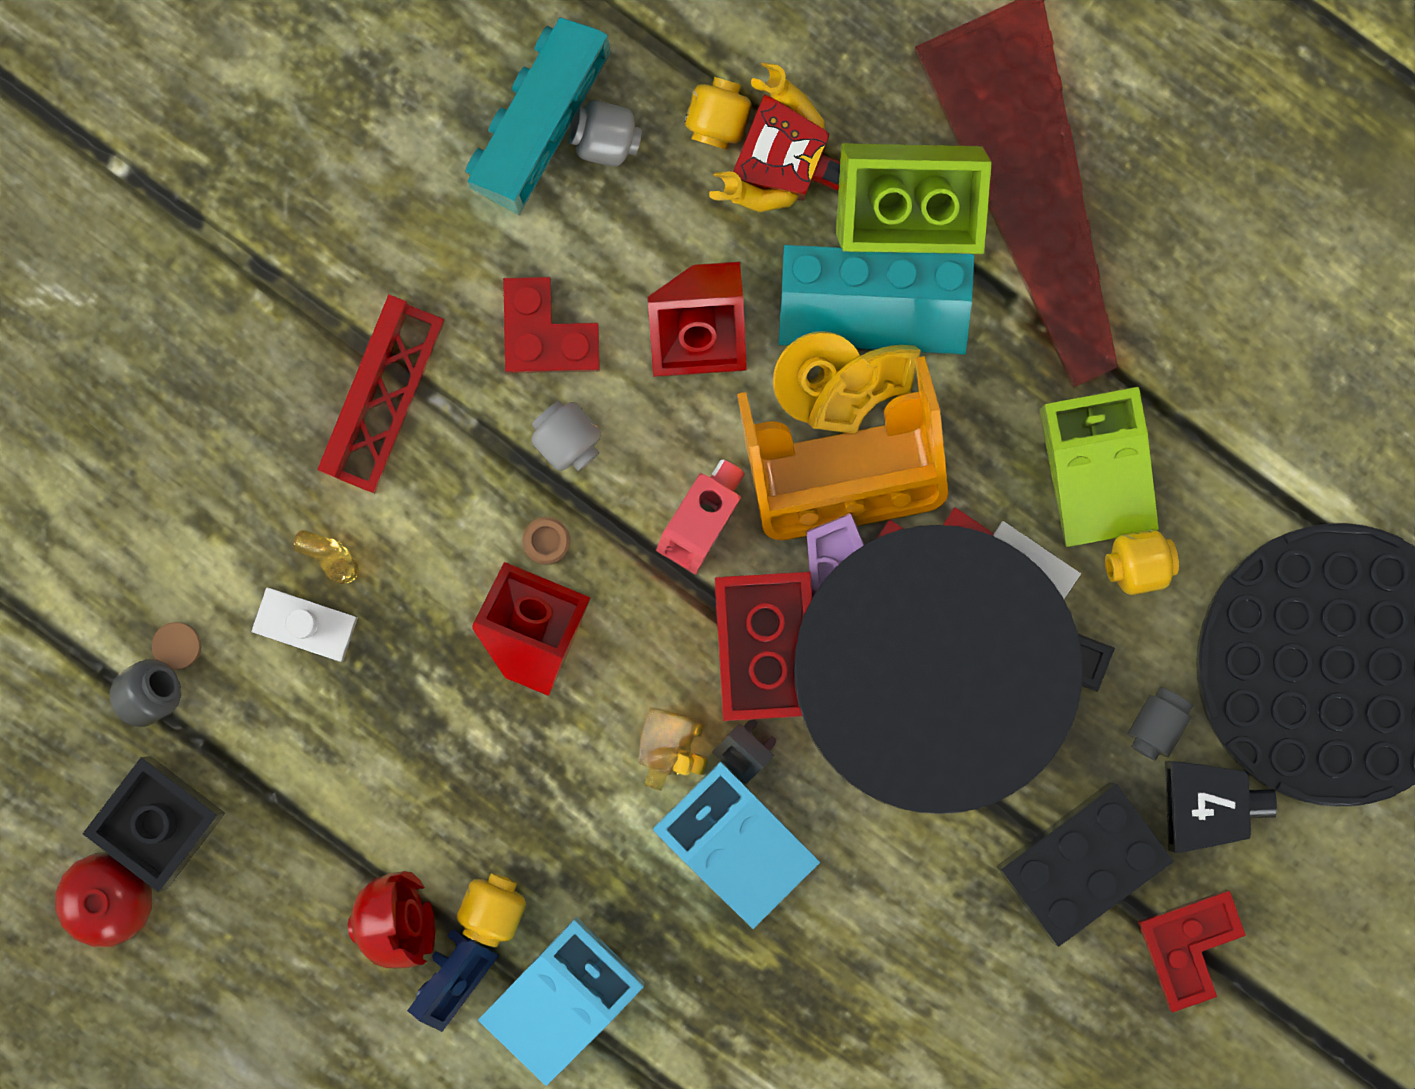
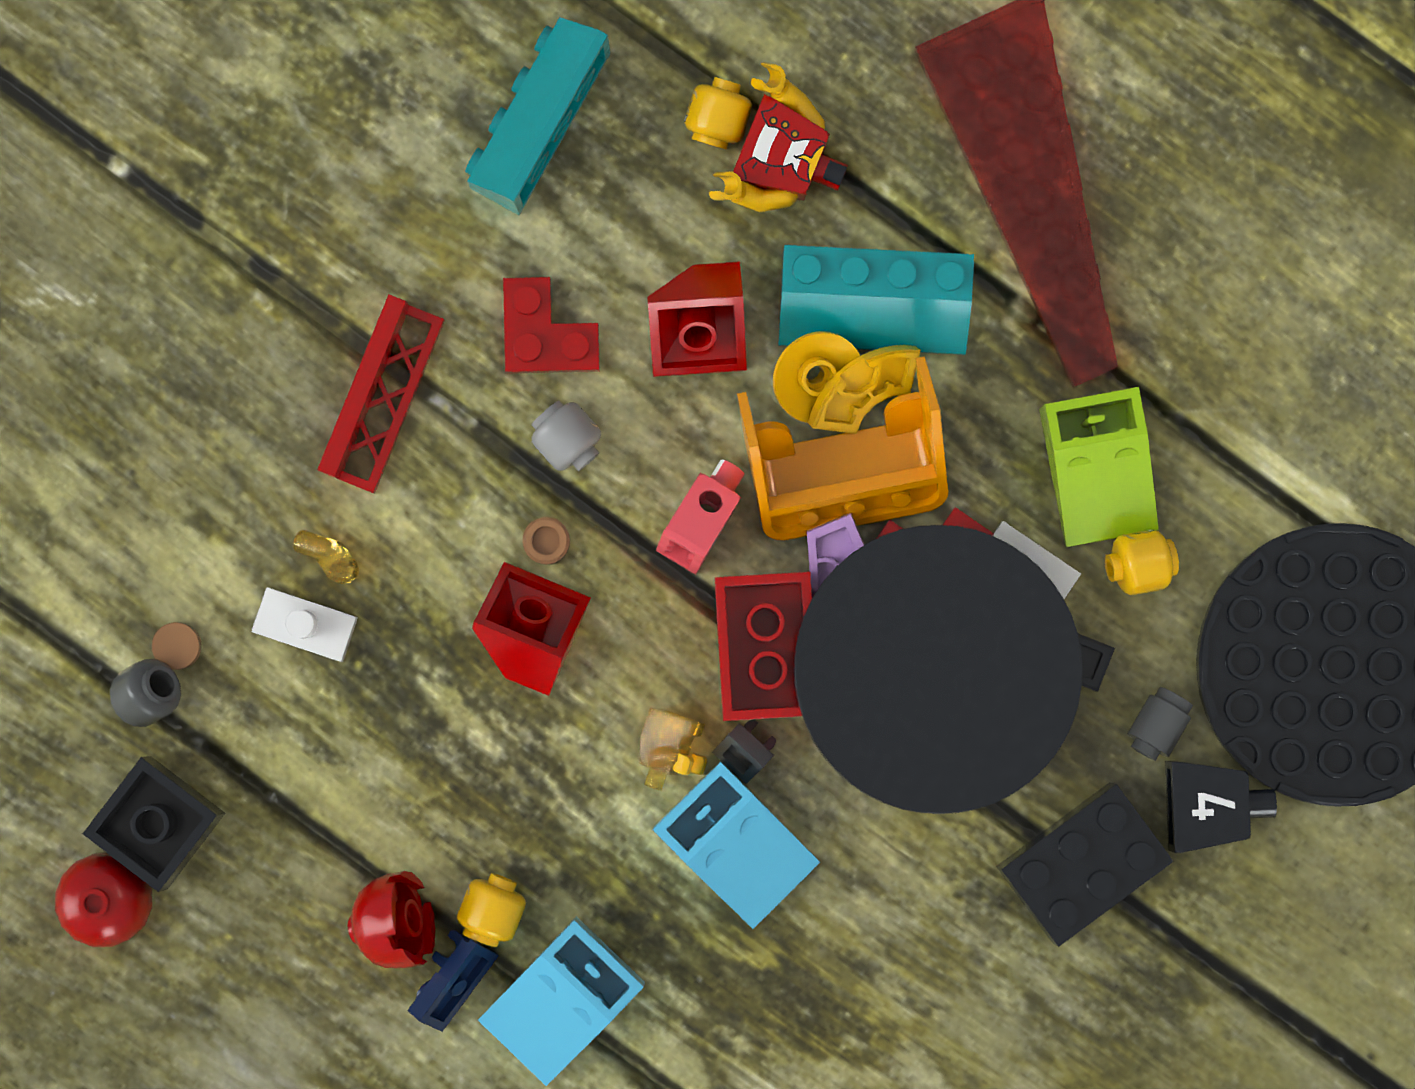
(604, 133): light grey head -> none
(913, 198): lime brick -> none
(1176, 945): red plate -> none

